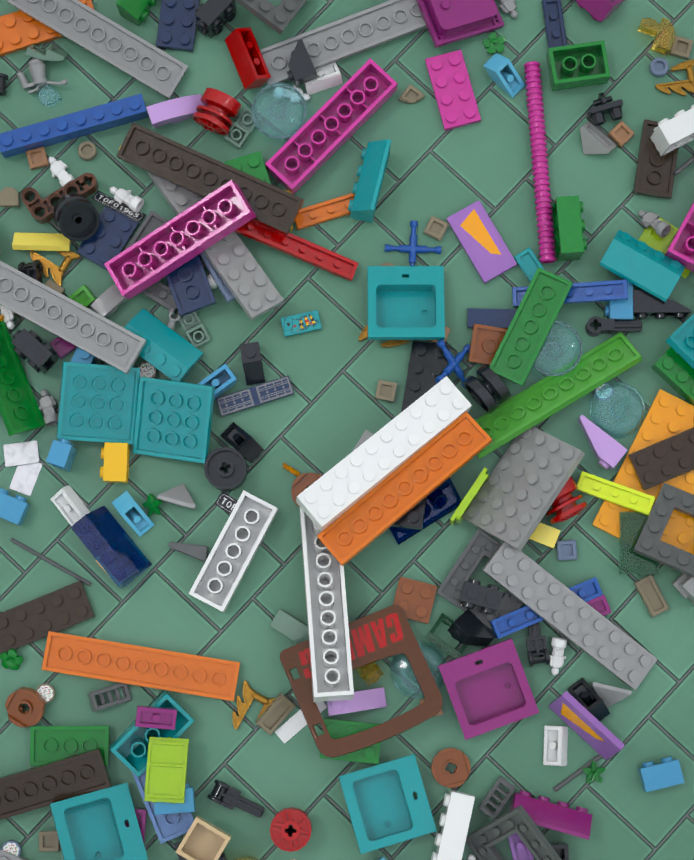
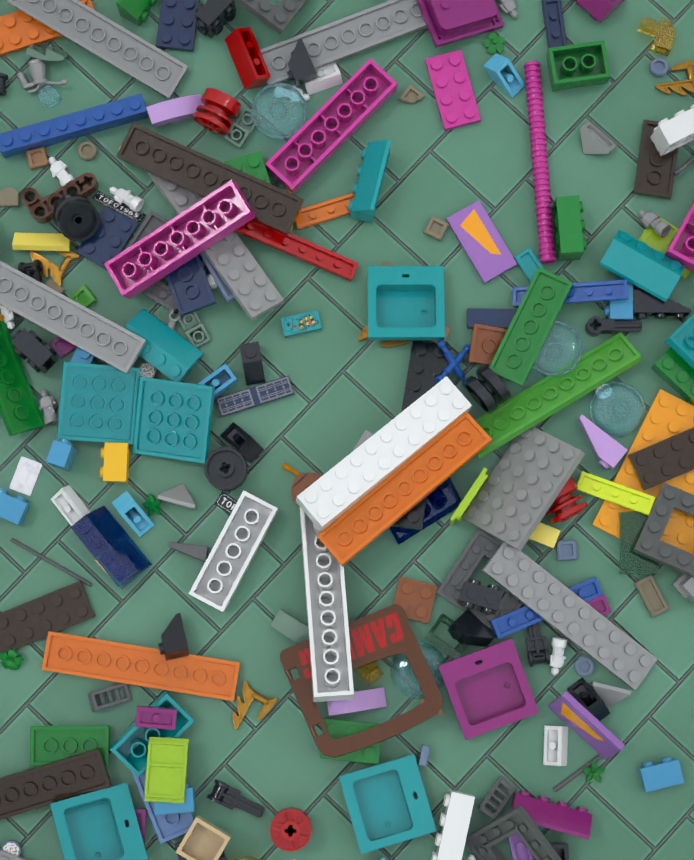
(15, 710): dark orange plate -> none
(21, 453): flat silver sticker -> none
(47, 692): tile -> none
(48, 841): dark tan tile -> none
(108, 301): light grey slope -> none
(174, 640): none -> black slope
(275, 713): dark tan tile -> none
(295, 724): white sticker -> none
(386, 391): dark tan tile -> none
(413, 248): blue piece -> none
(424, 753): none -> sand blue tile
(441, 761): dark orange plate -> none
(583, 666): none -> sand blue tile
(597, 112): black hips -> none
(621, 134): medium nougat tile -> none
(681, 47): dark tan tile -> none

